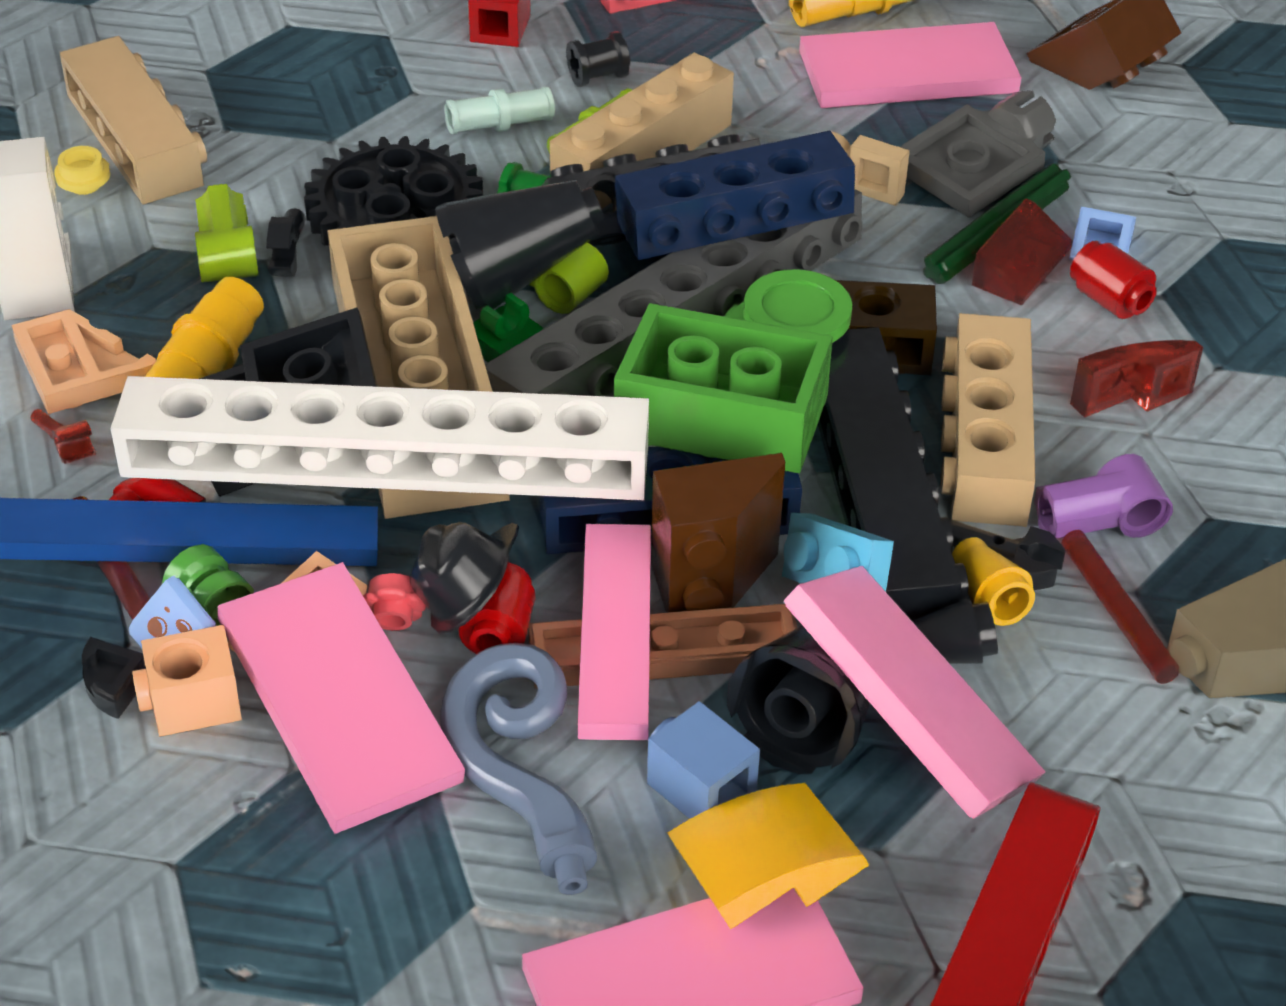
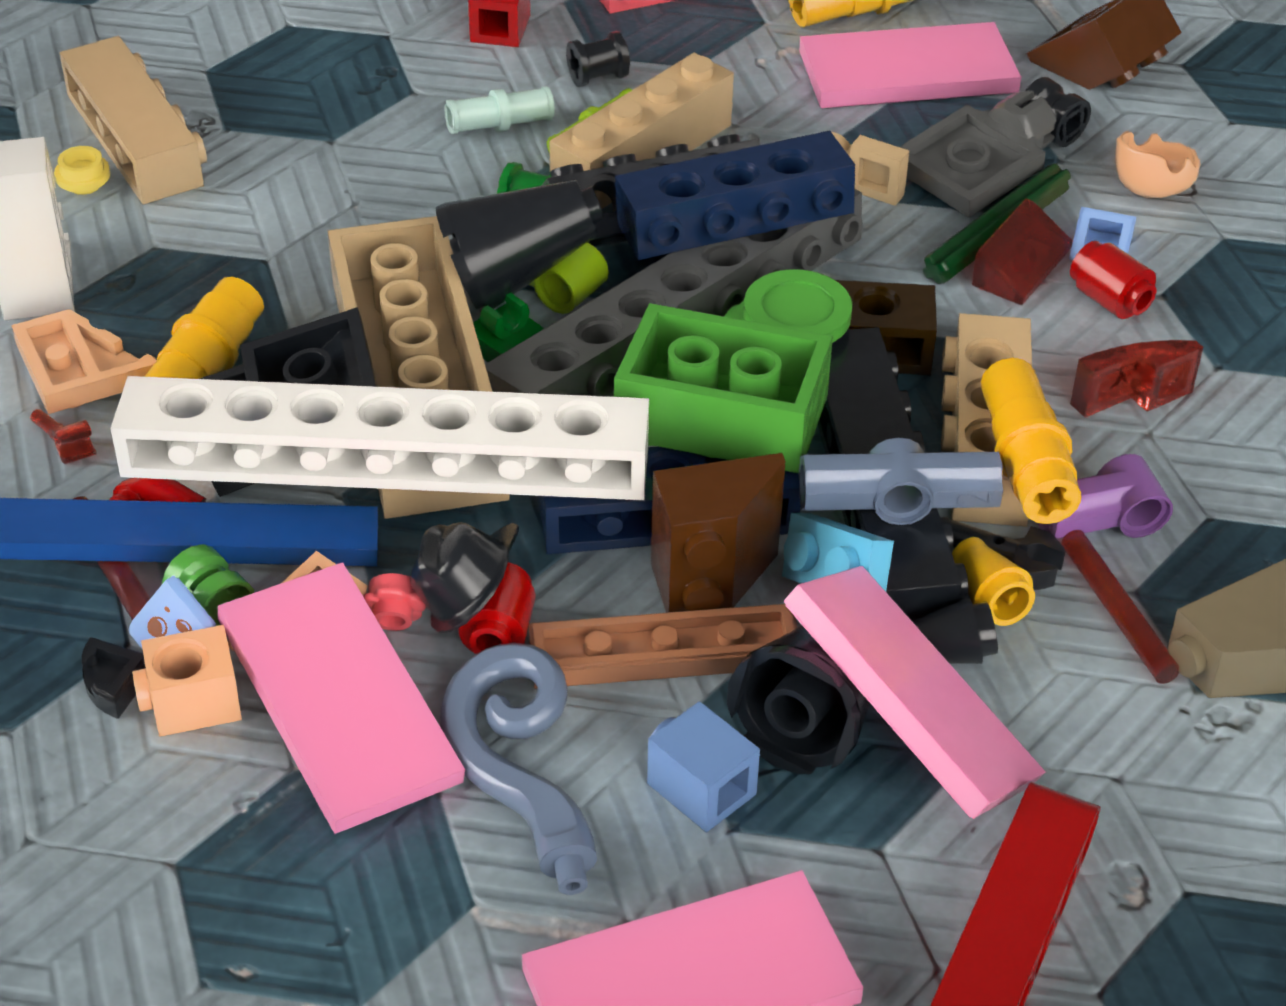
(224, 239): lime piece -> none
(282, 239): black bar -> none
(386, 185): black gear -> none
(615, 633): bright pink tile -> none
(764, 847): yellow slope -> none
(900, 481): none -> sand blue piece
(1031, 442): none -> yellow piece
(1070, 110): none -> black wheel
(1155, 166): none -> light nougat hair

